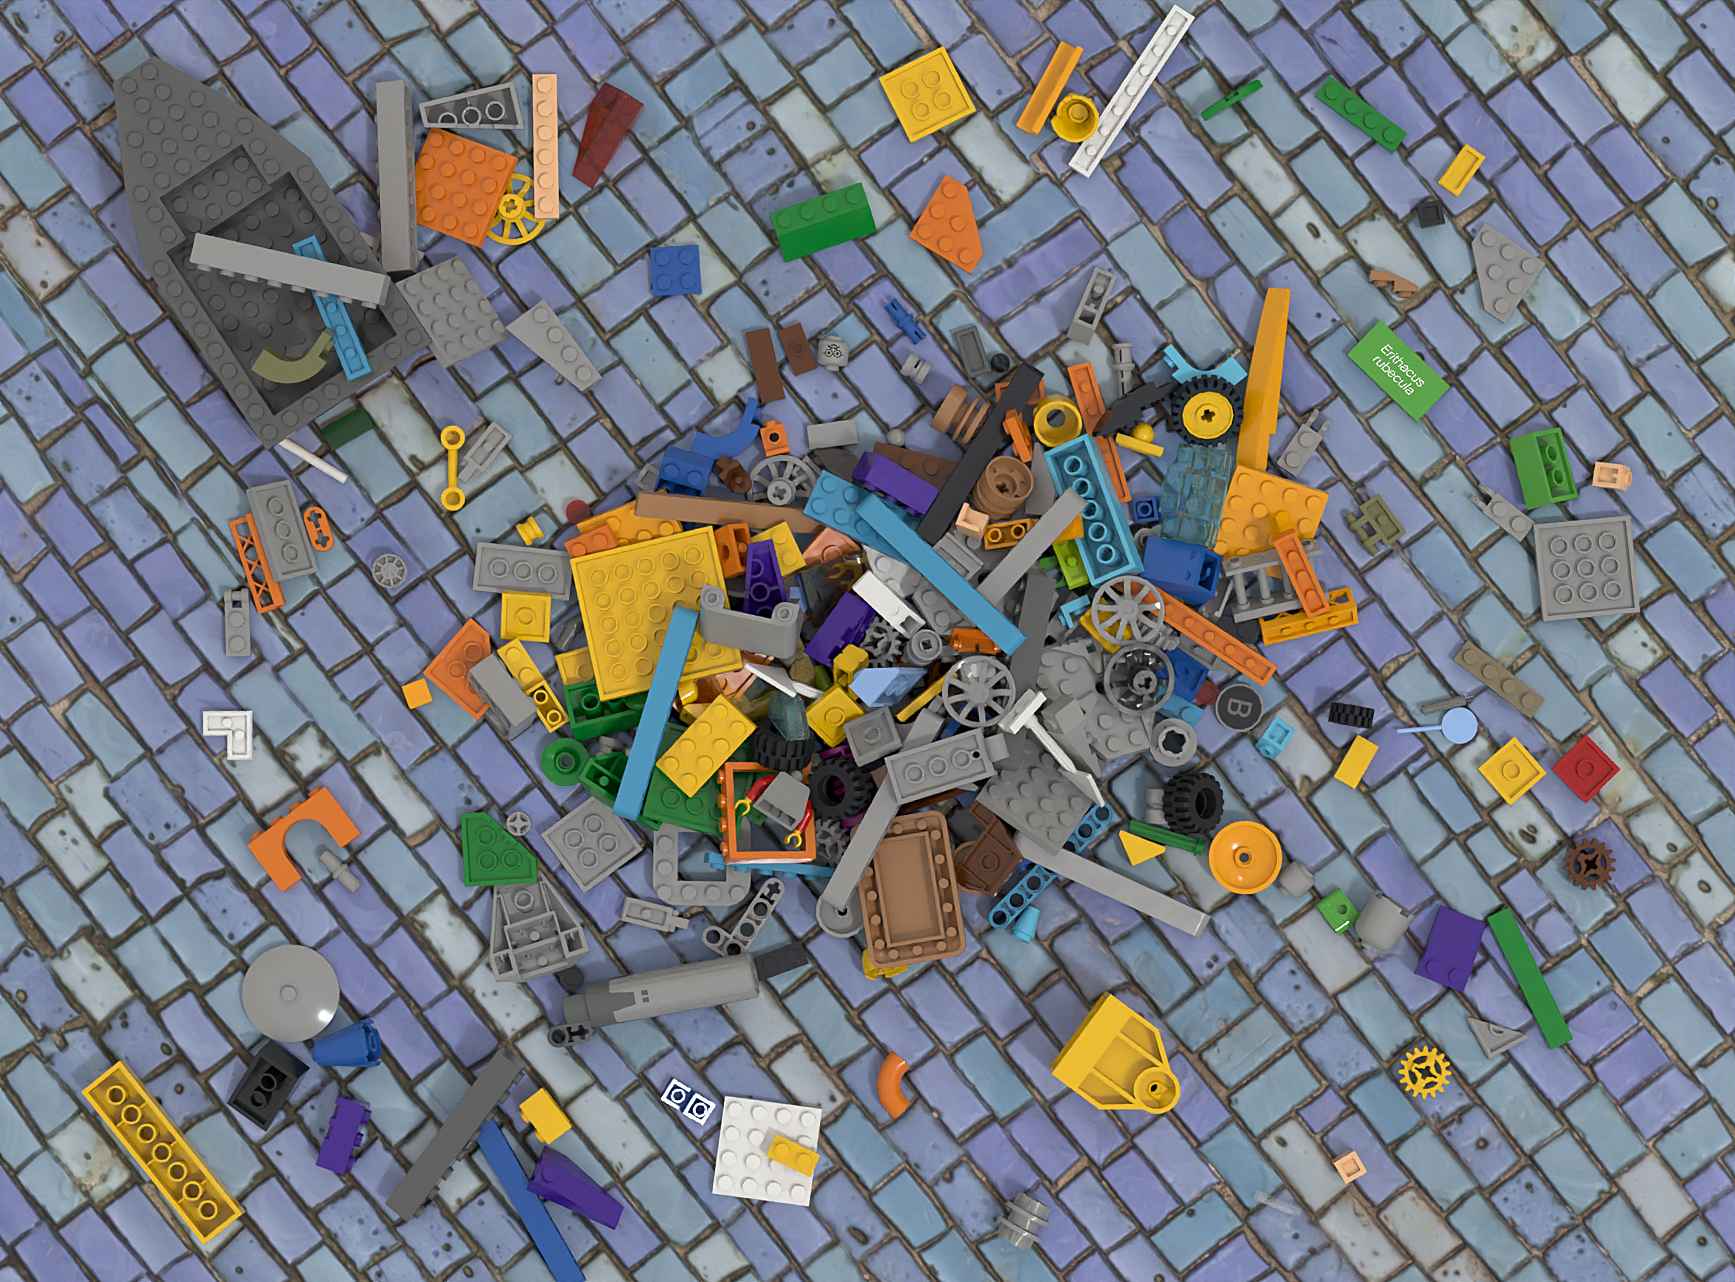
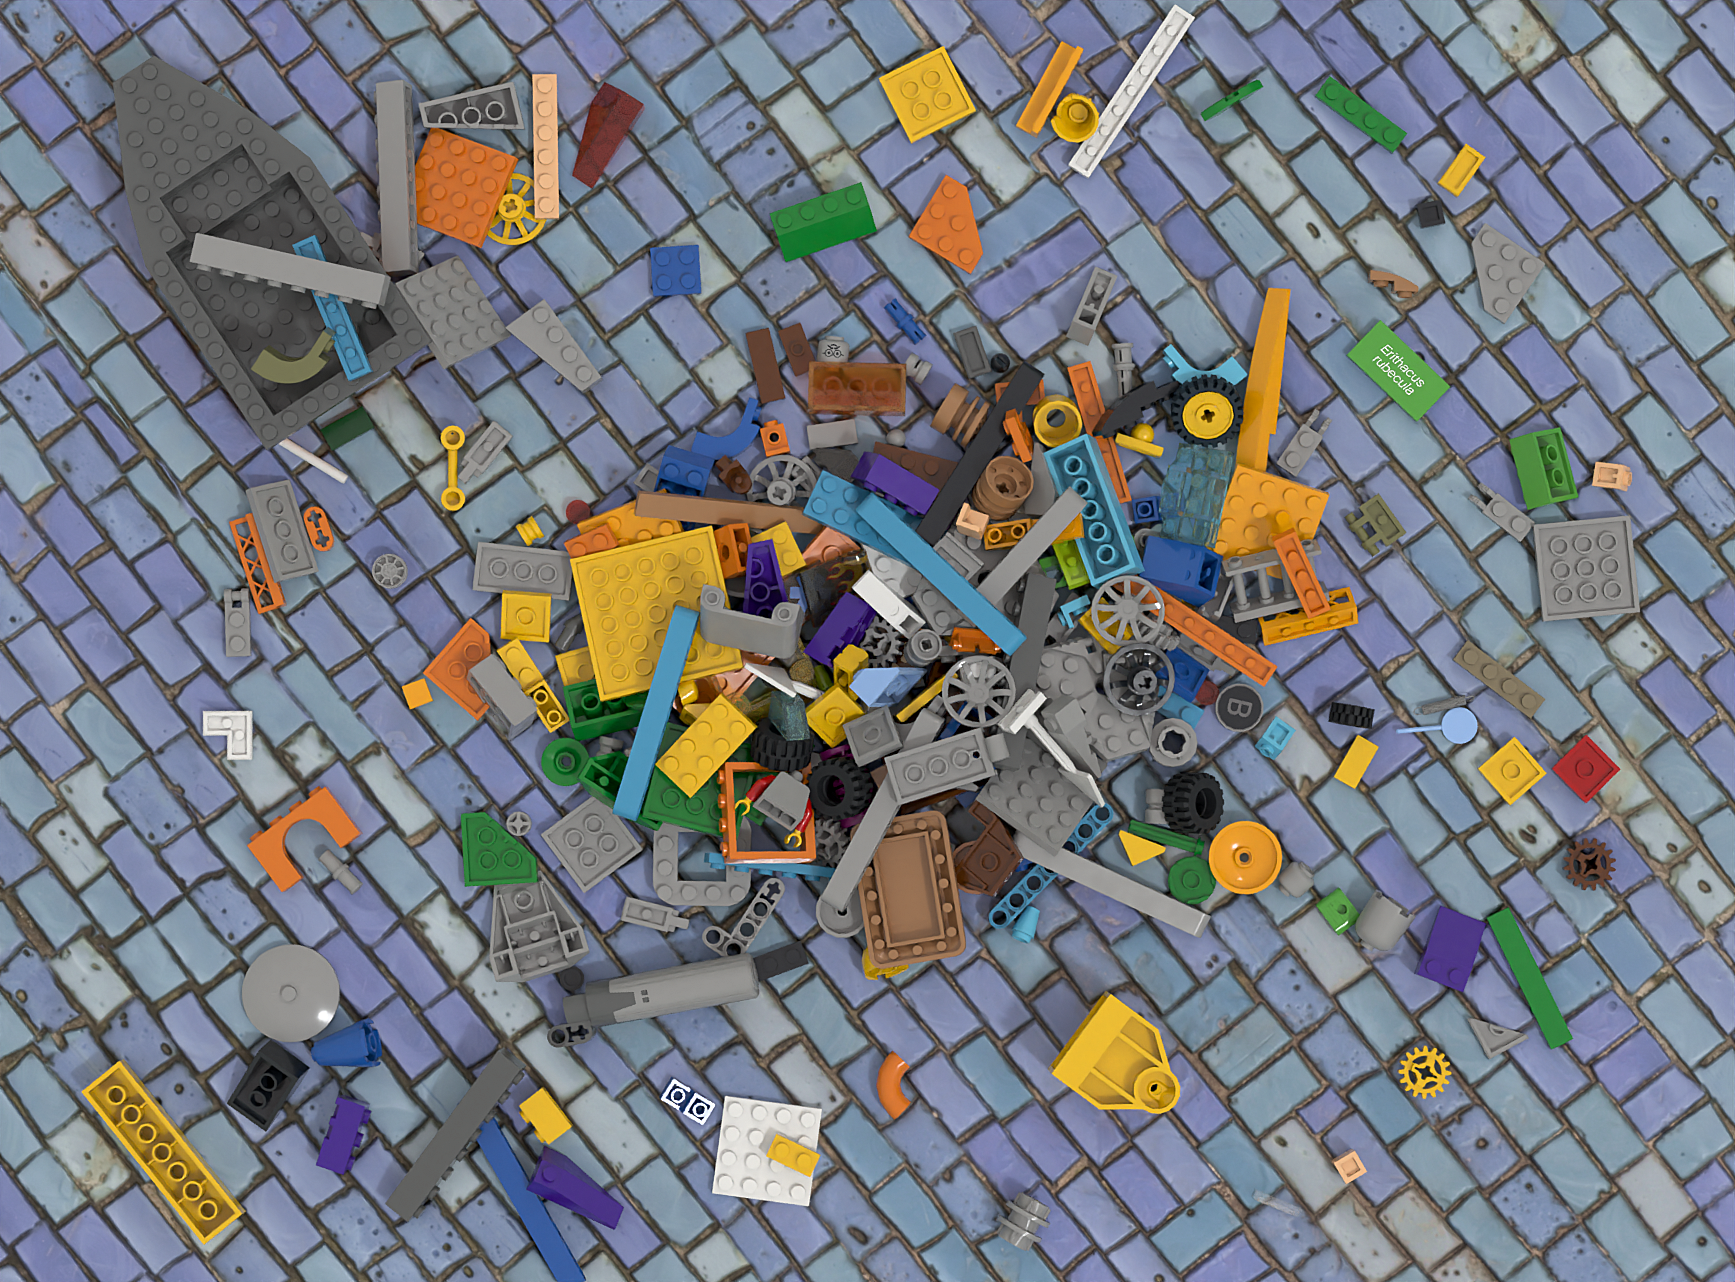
(857, 388): none -> clear orange slope
(1191, 880): none -> green tile

